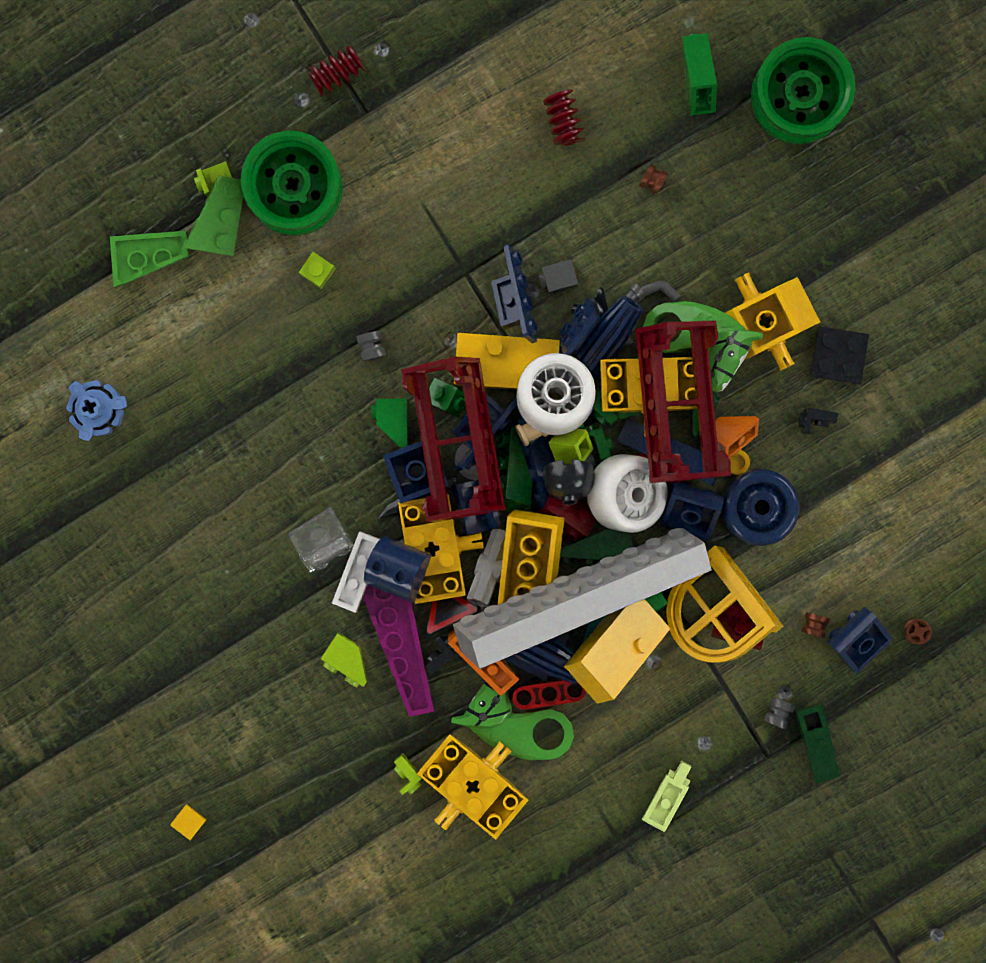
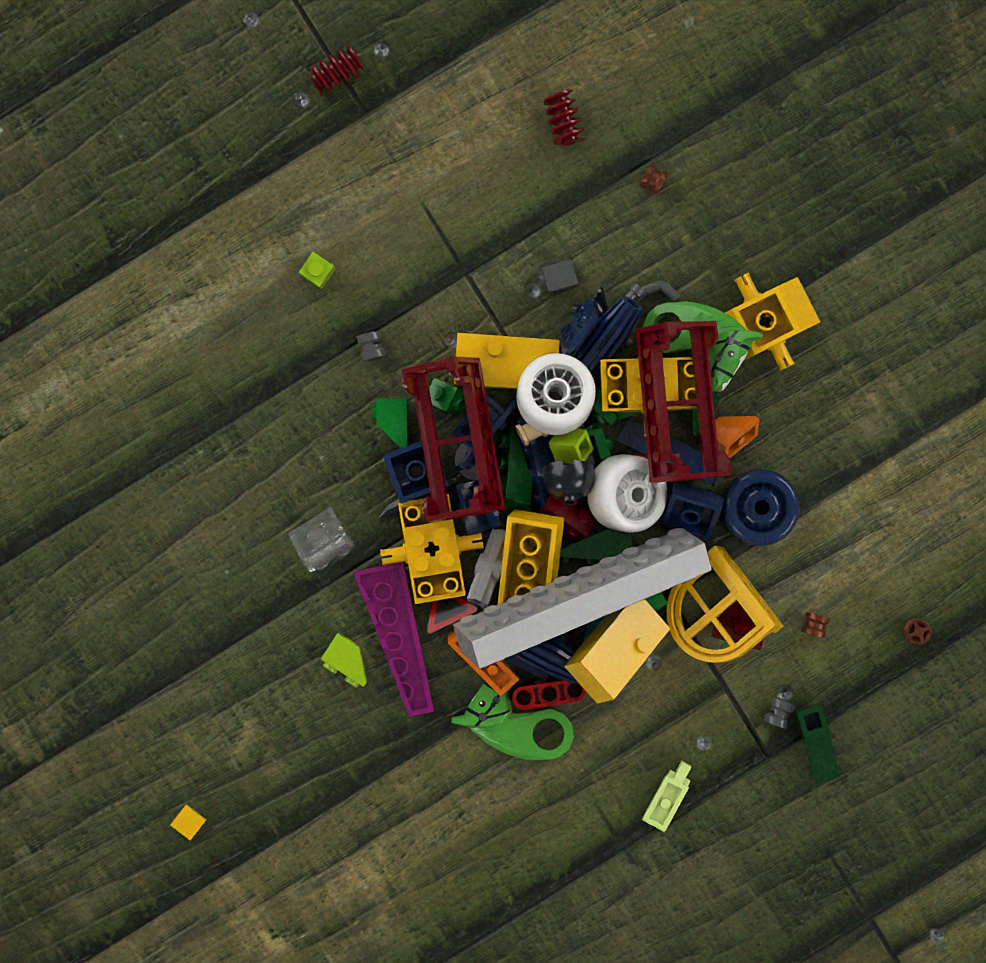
(80, 403): medium blue piece -> none
(144, 254): bright green wing -> none
(209, 176): lime bracket -> none
(219, 220): bright green wing -> none
(272, 153): green wheel -> none
(352, 582): white hinge -> none
(396, 568): dark blue brick -> none
(407, 770): lime bracket -> none
(438, 659): black bracket -> none
(491, 805): yellow slope -> none
(511, 297): dark blue bracket -> none
(699, 74): green slope -> none
(739, 463): yellow tile -> none
(821, 417): black bracket -> none
(822, 60): green wheel -> none
(839, 355): black plate -> none
(859, 639): dark blue brick -> none

